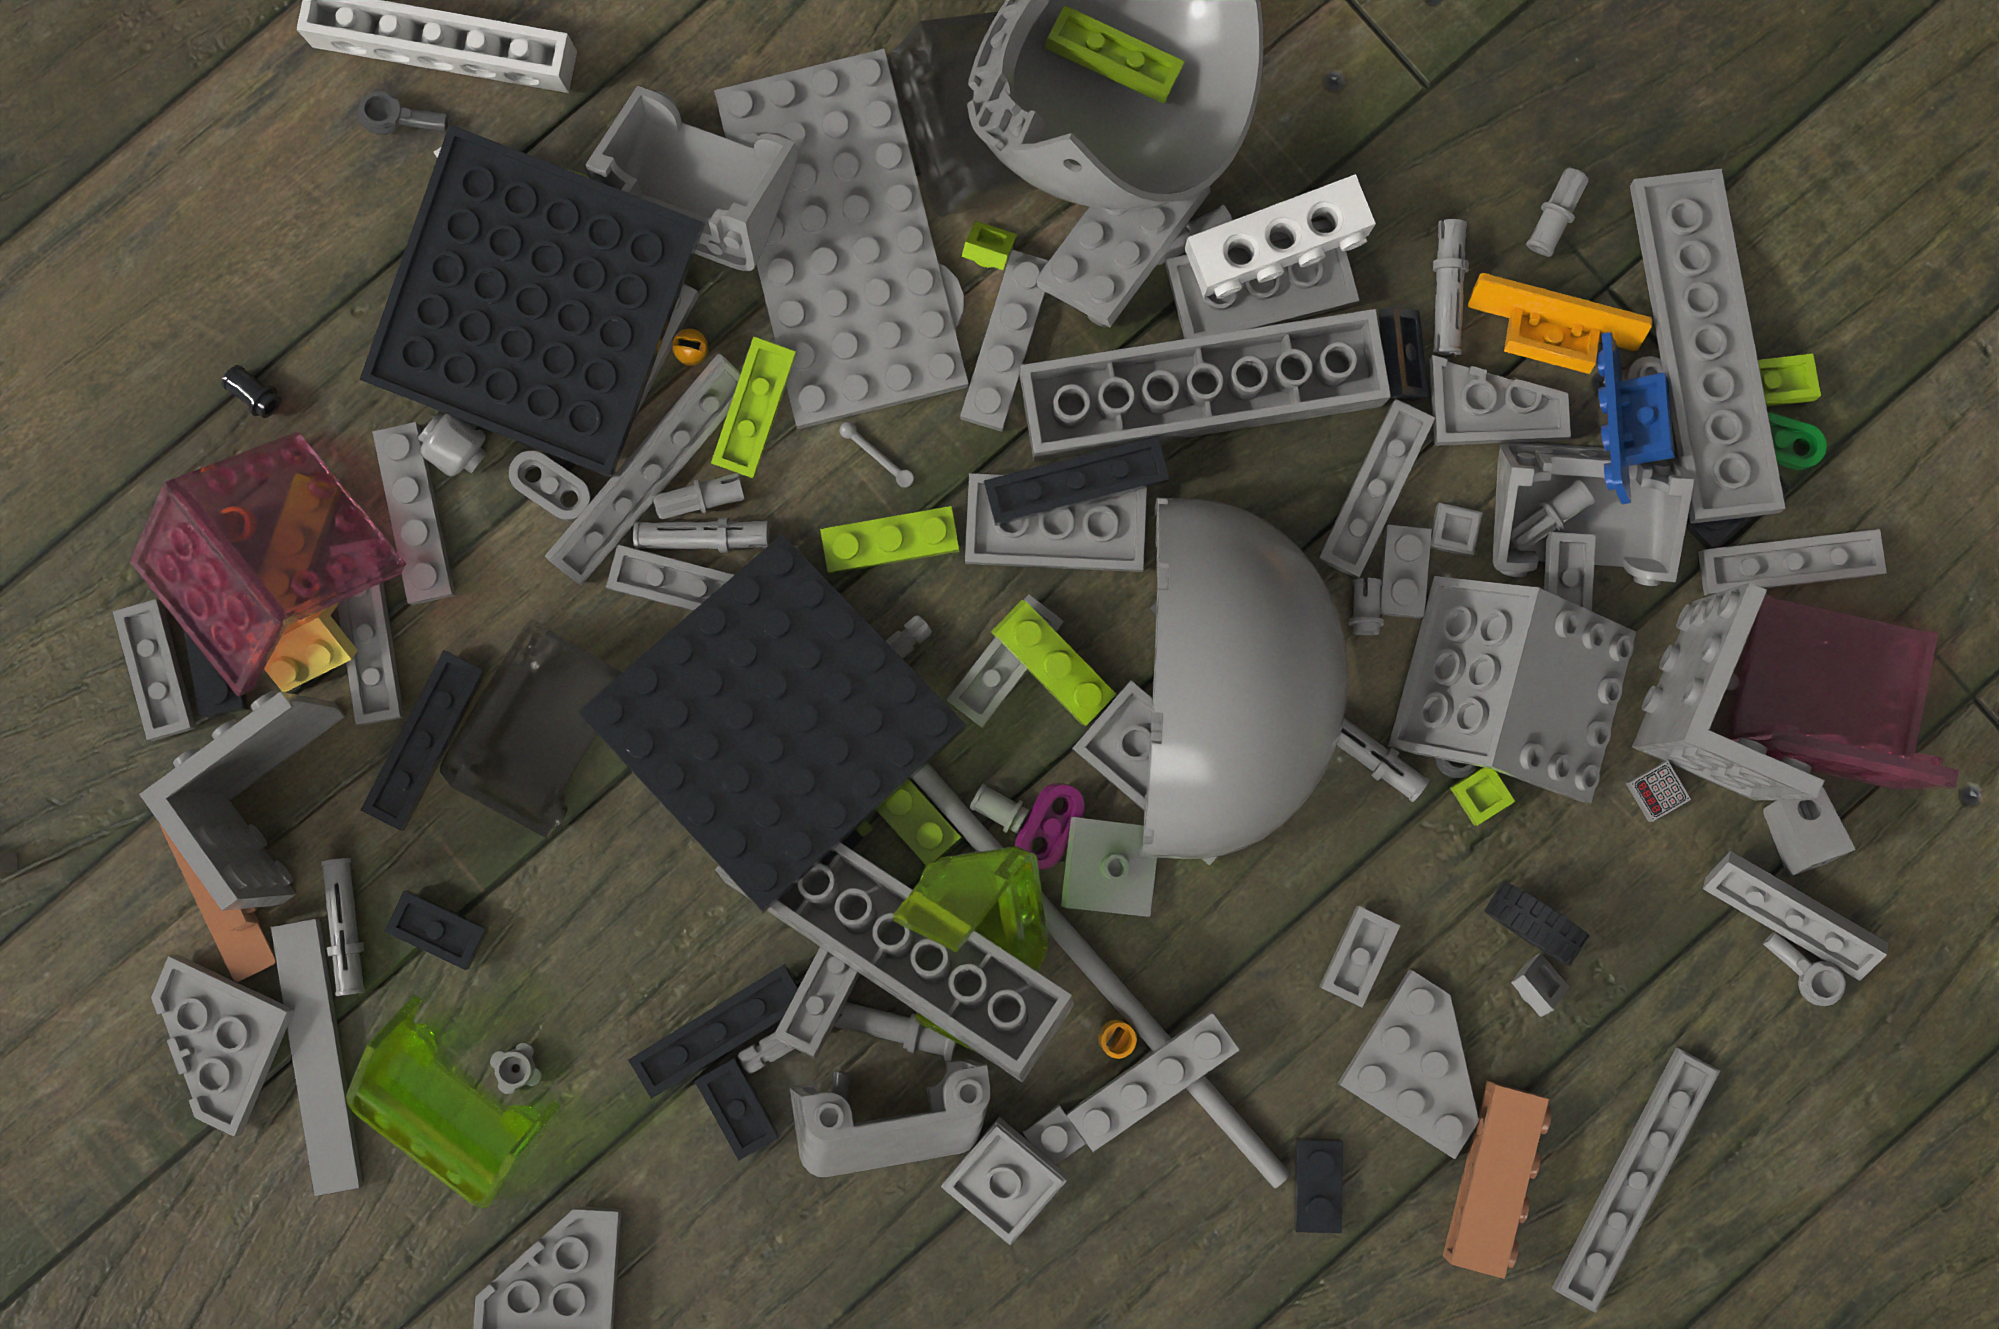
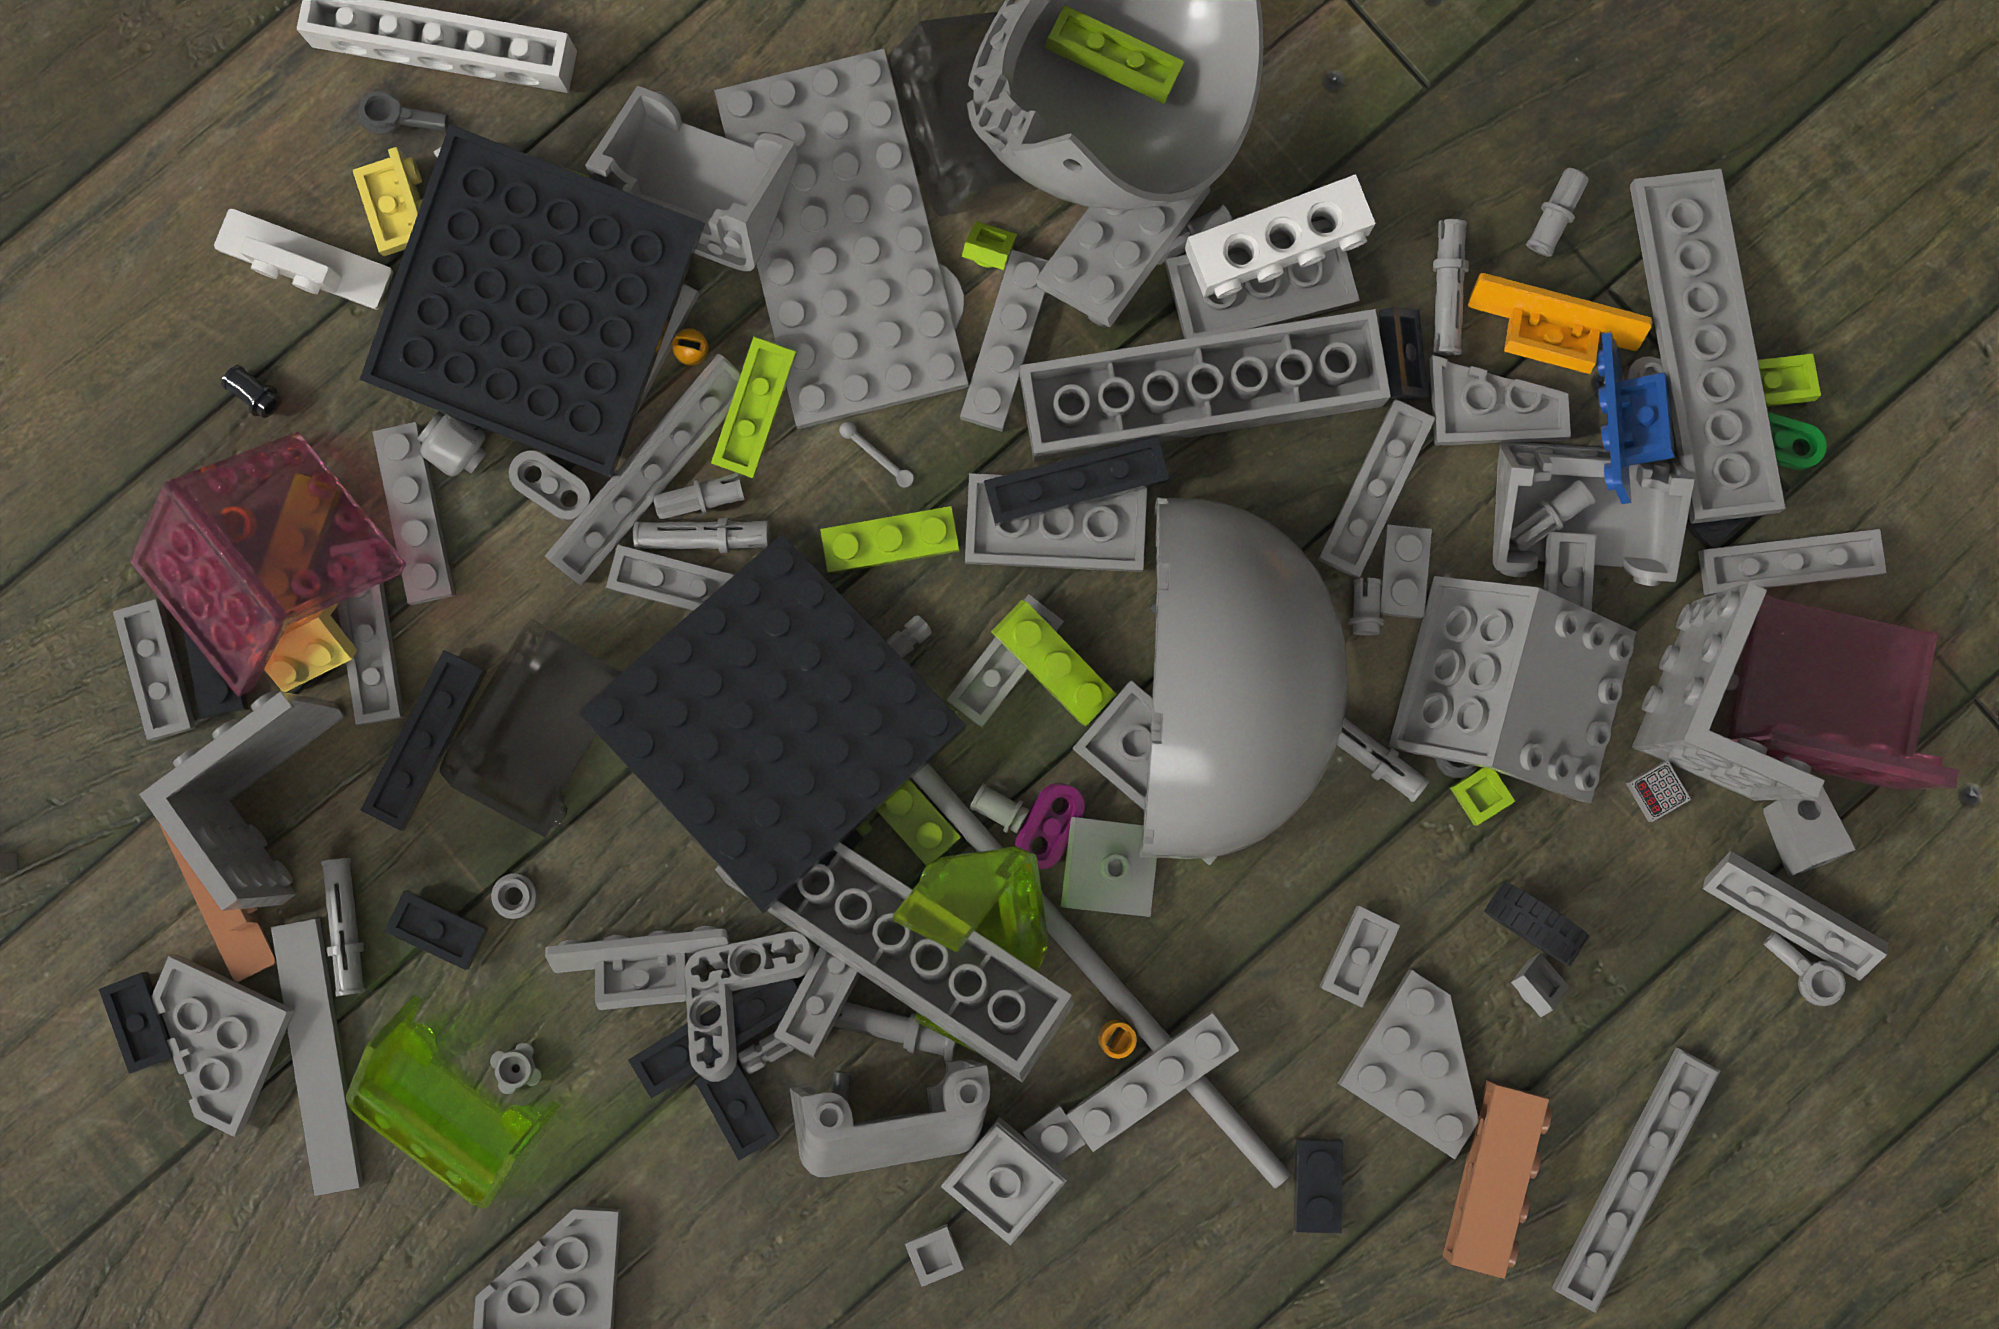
(135, 1023): none -> black plate
(304, 259): none -> white bracket
(390, 199): none -> light yellow bracket
(500, 896): none -> light grey plate
(637, 968): none -> light grey bracket
(720, 987): none -> light grey beam
(934, 1255): none -> light grey plate
(1455, 529): light grey tile -> none

